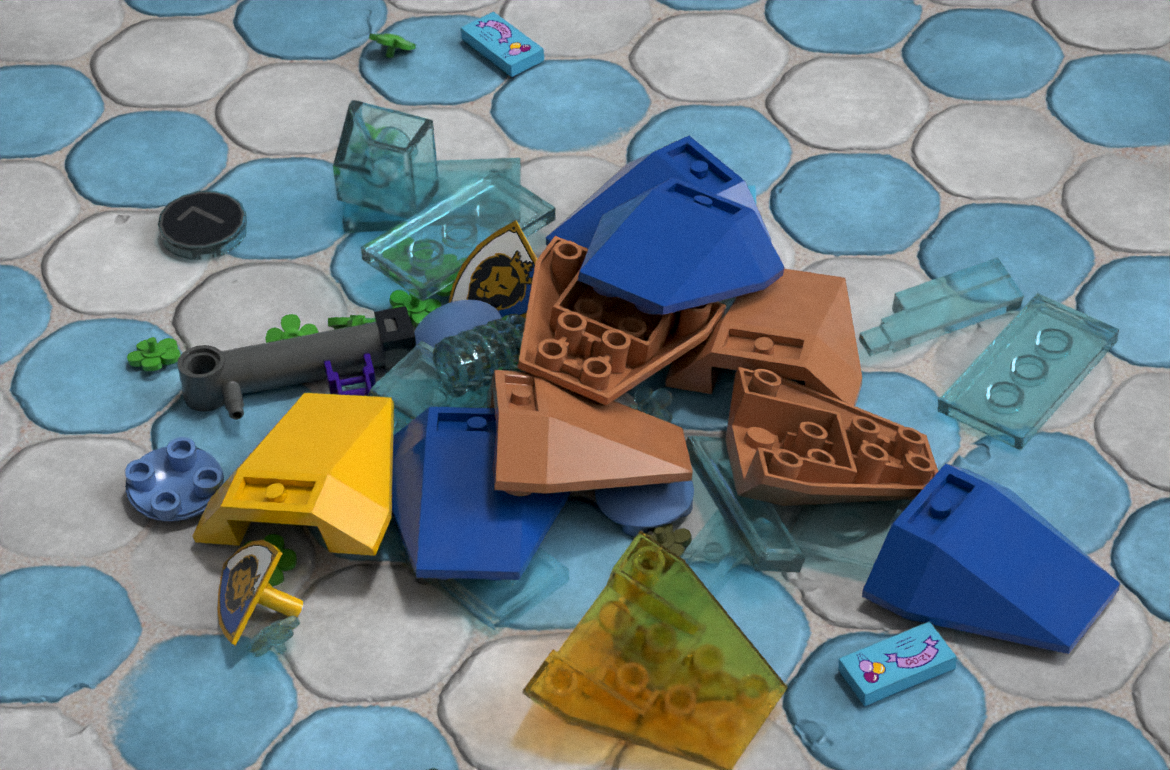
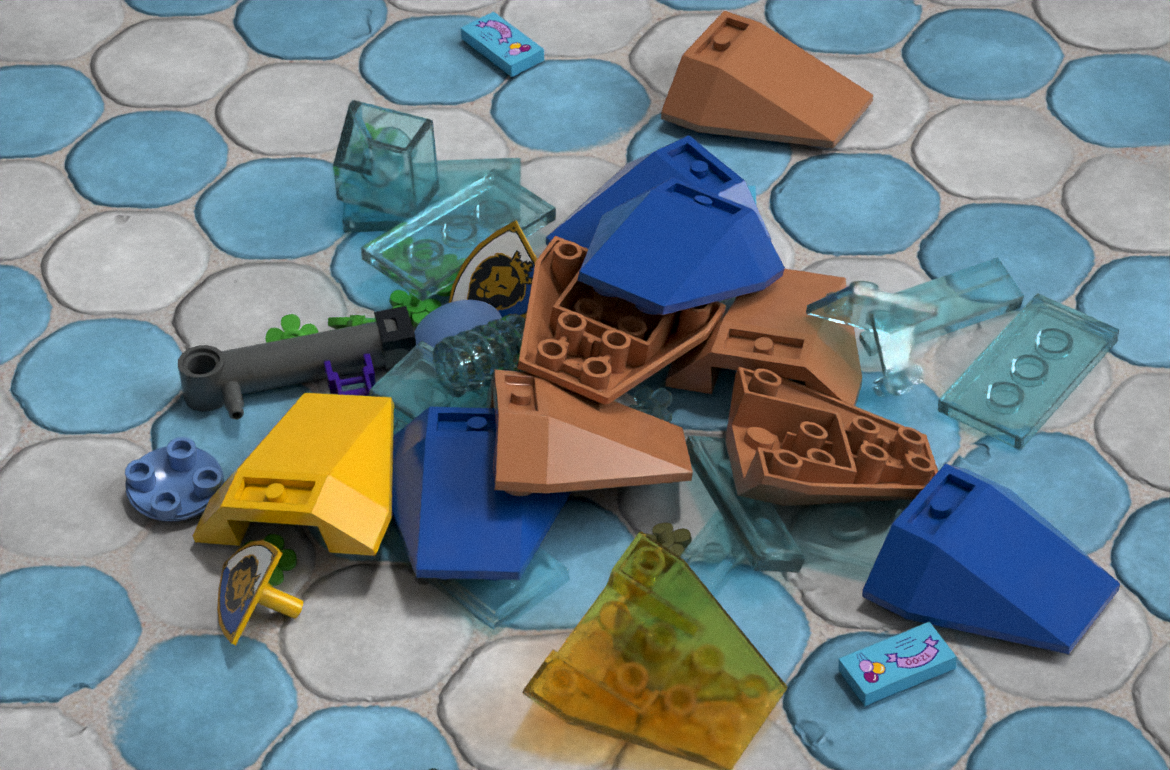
(153, 355): bright green plant -> none
(202, 224): black tile -> none
(273, 636): clear light blue plant -> none
(392, 41): bright green plant -> none
(646, 506): medium blue dish -> none
(761, 87): none -> nougat wedge
(892, 323): none -> clear light blue plate

